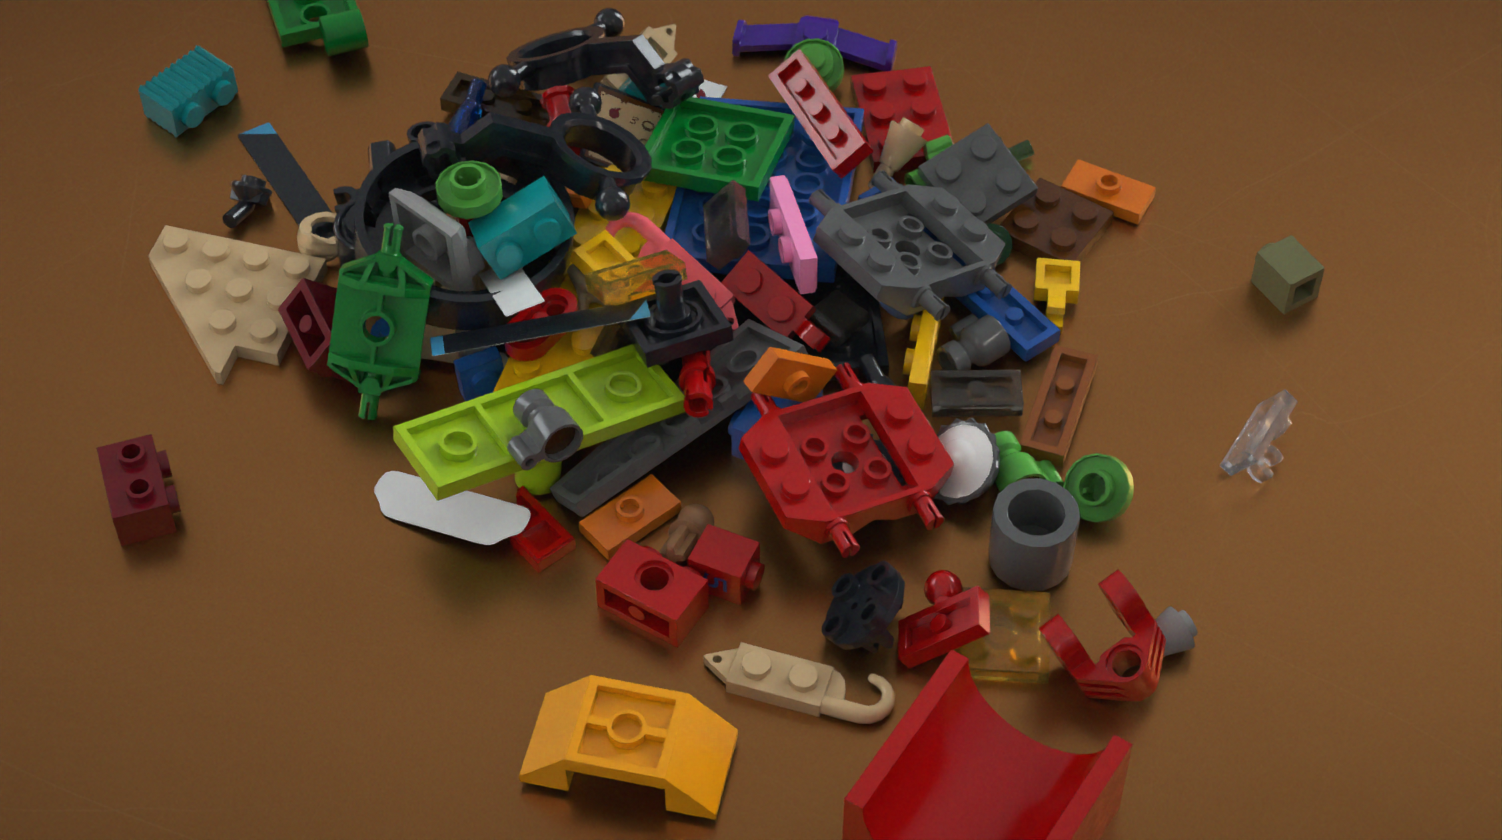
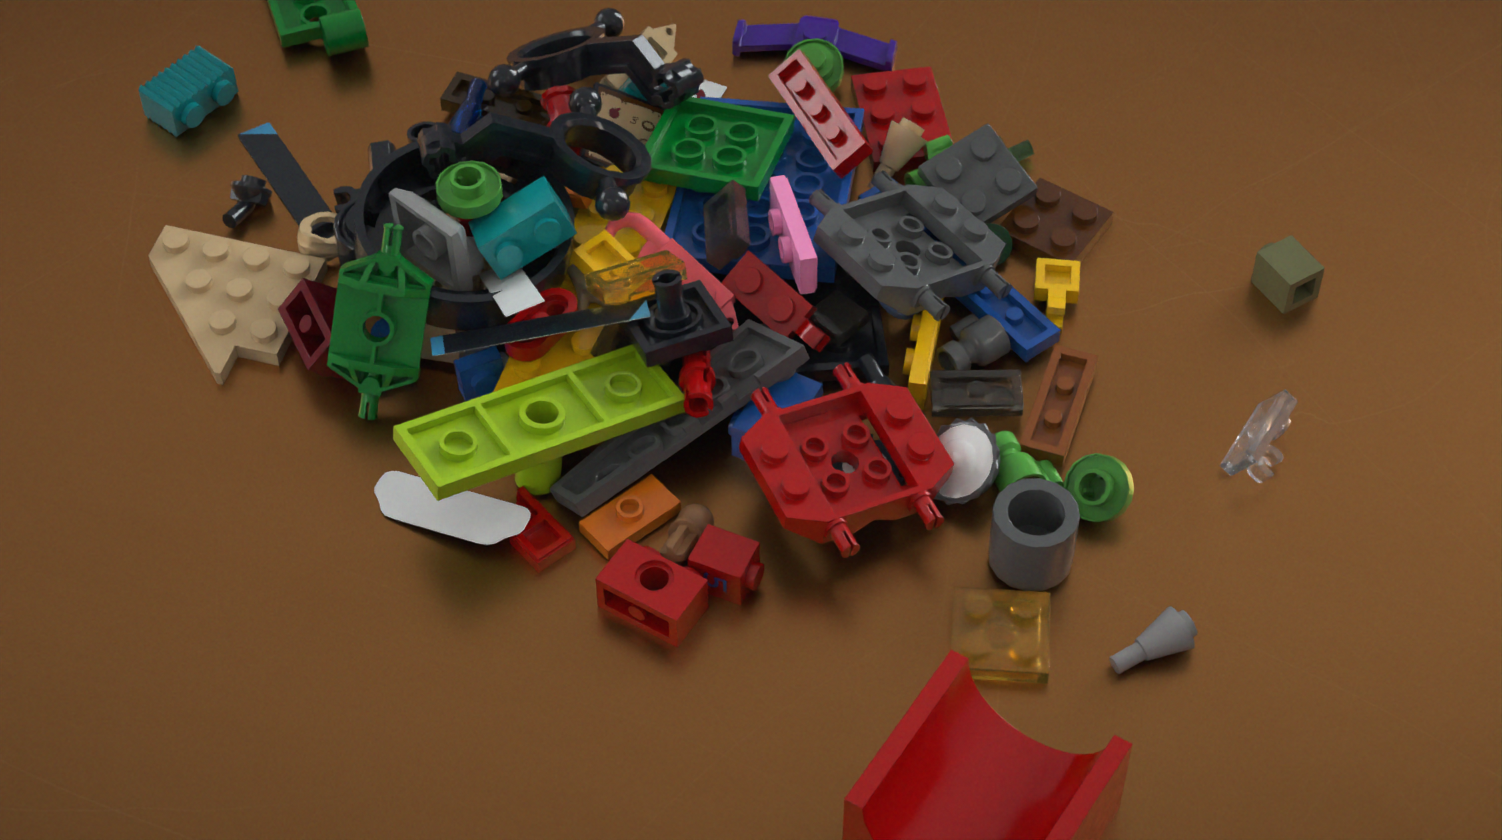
(137, 489): dark red brick -> none
(549, 431): dark grey piece -> none
(632, 737): light orange slope -> none
(789, 375): orange plate -> none
(795, 683): tan plate -> none
(864, 608): black plate -> none
(947, 624): red plate -> none
(1110, 190): orange plate -> none
(1142, 649): red piece -> none

